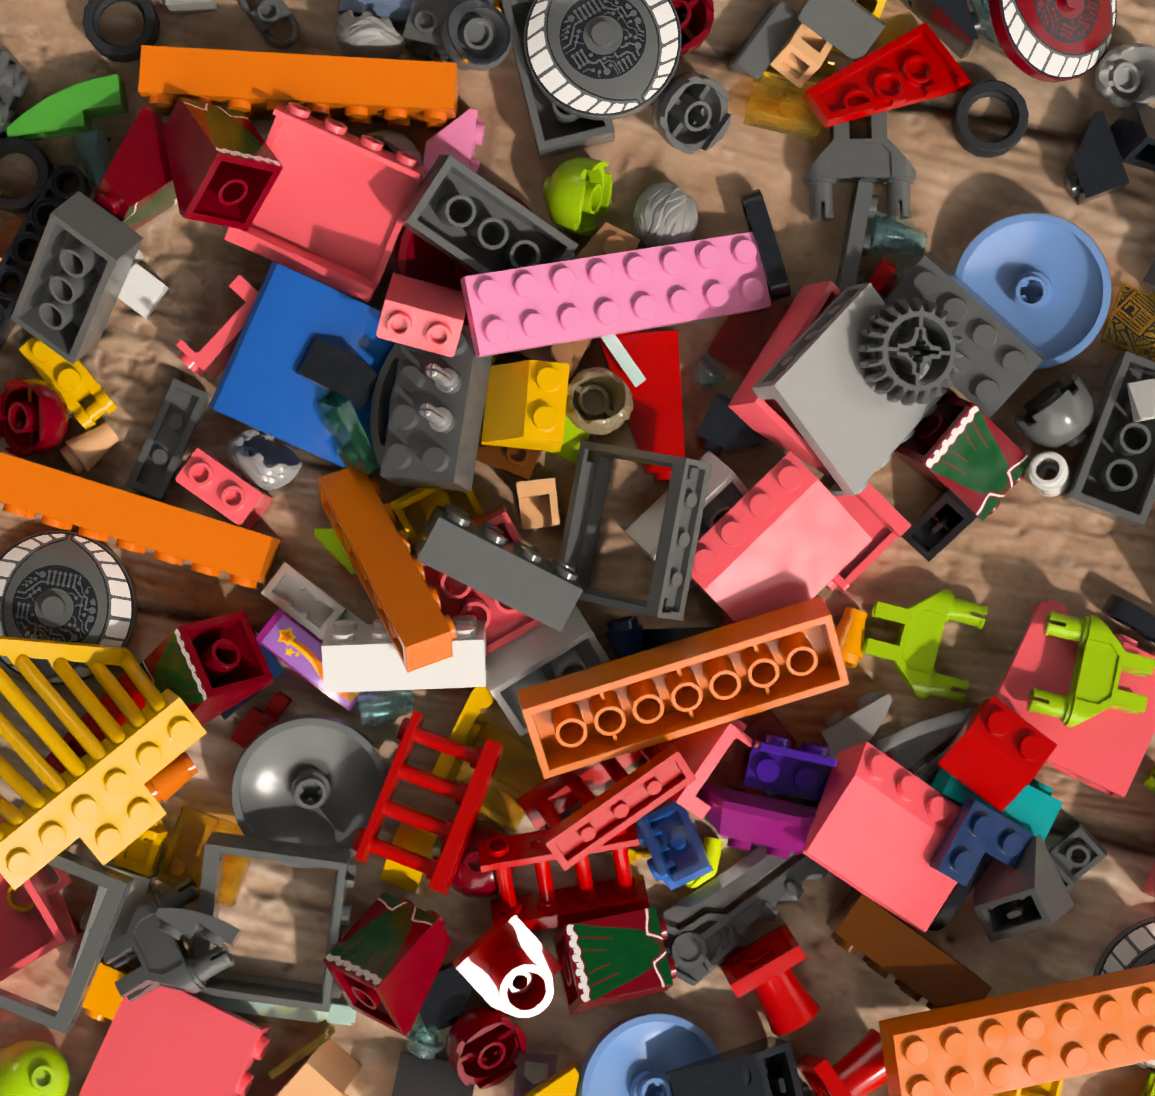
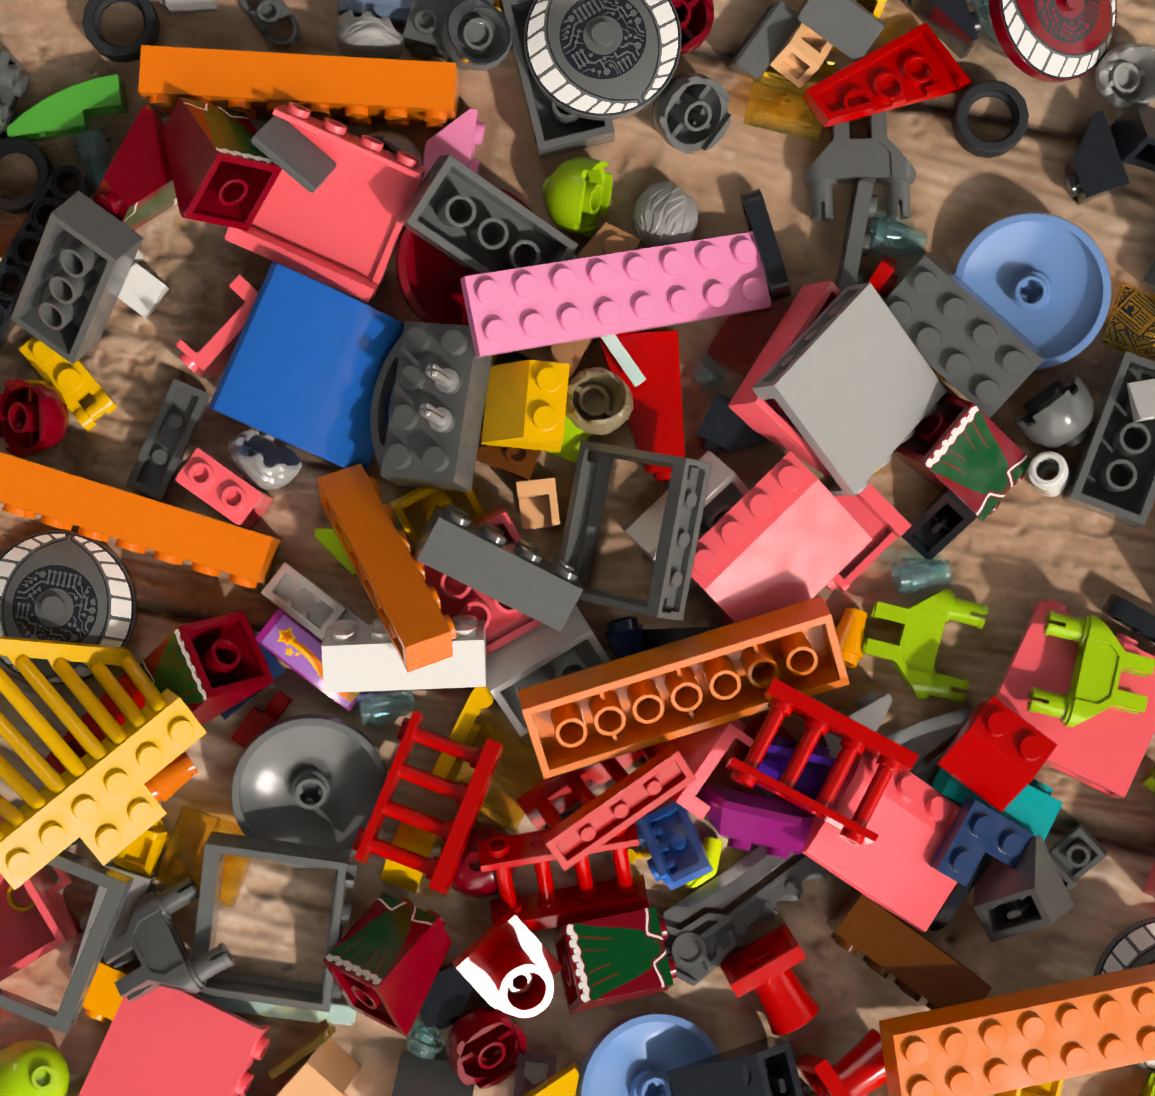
(88, 448): light nougat cone -> none
(185, 922): dark grey slope -> none
(294, 153): none -> dark grey slope
(338, 373): black slope -> none
(344, 424): clear green plate -> none
(422, 315): coral panel -> none
(854, 741): none -> red fence
(915, 320): dark grey gear -> none
(919, 574): none -> clear light blue cone

